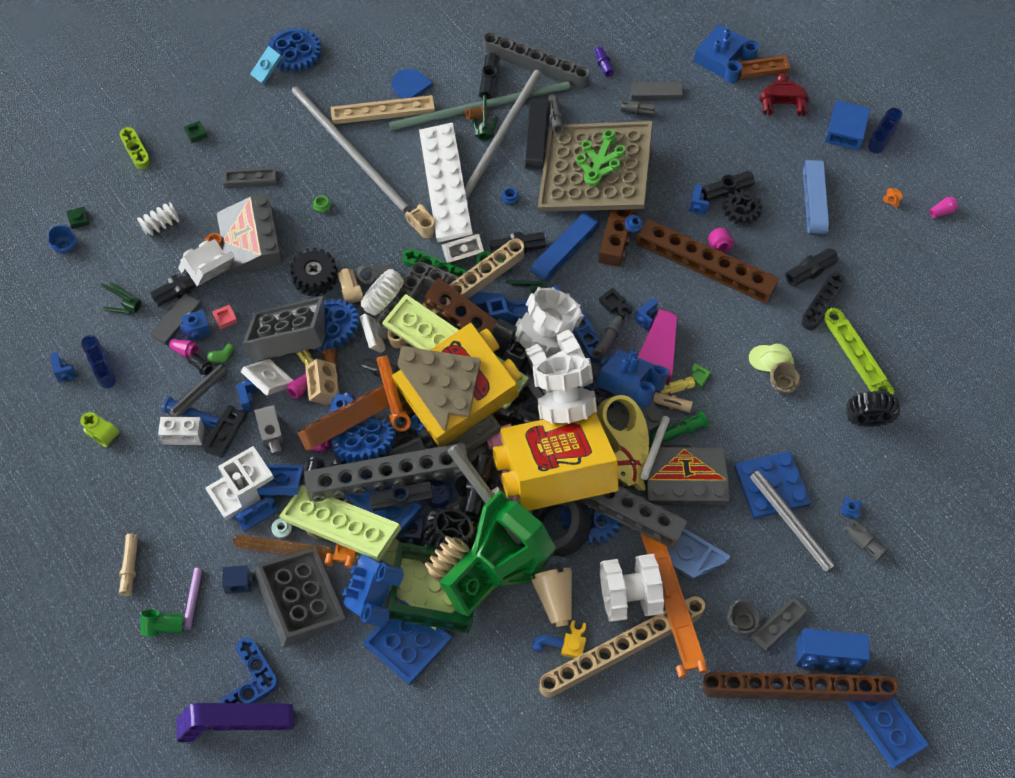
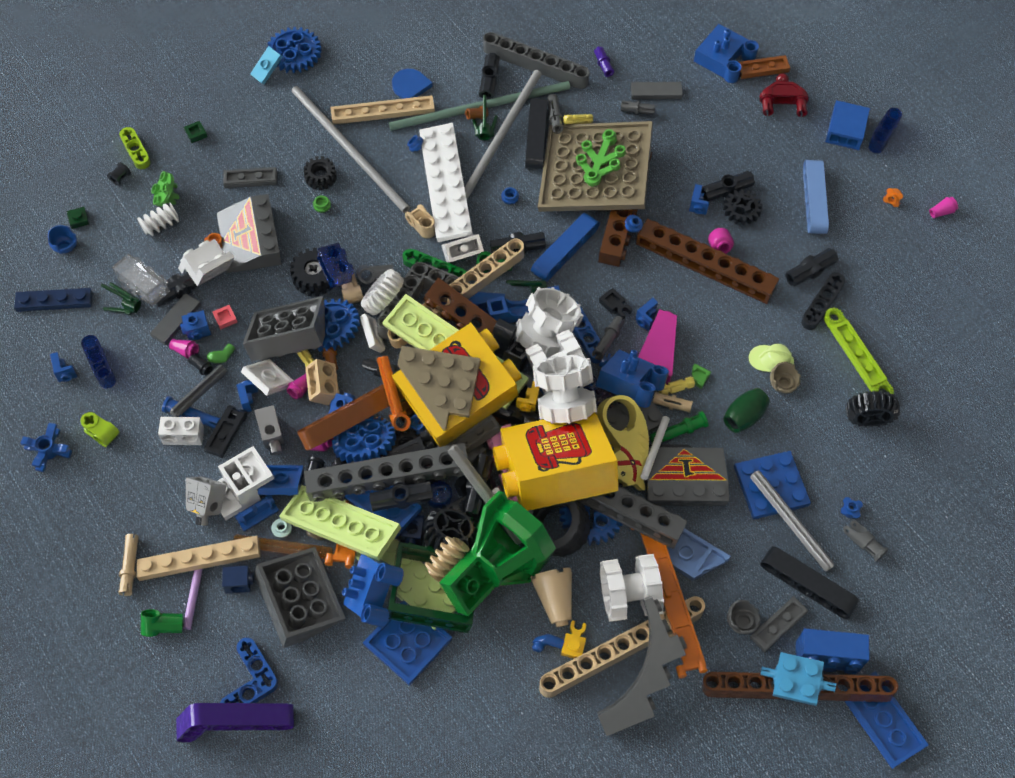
(43, 441): none -> blue pin
(53, 299): none -> dark blue plate
(119, 173): none -> black bush
(140, 279): none -> clear wedge
(164, 191): none -> bright green plate
(198, 558): none -> tan plate
(204, 497): none -> light grey torso
(320, 181): none -> black tyre
(332, 266): none -> clear blue brick
(415, 143): none -> blue plate
(530, 401): none -> yellow bracket
(578, 119): none -> light yellow axle
(662, 648): none -> dark grey arch
(746, 410): none -> dark green piece
(798, 679): none -> dark azure plate
(809, 582): none -> black beam

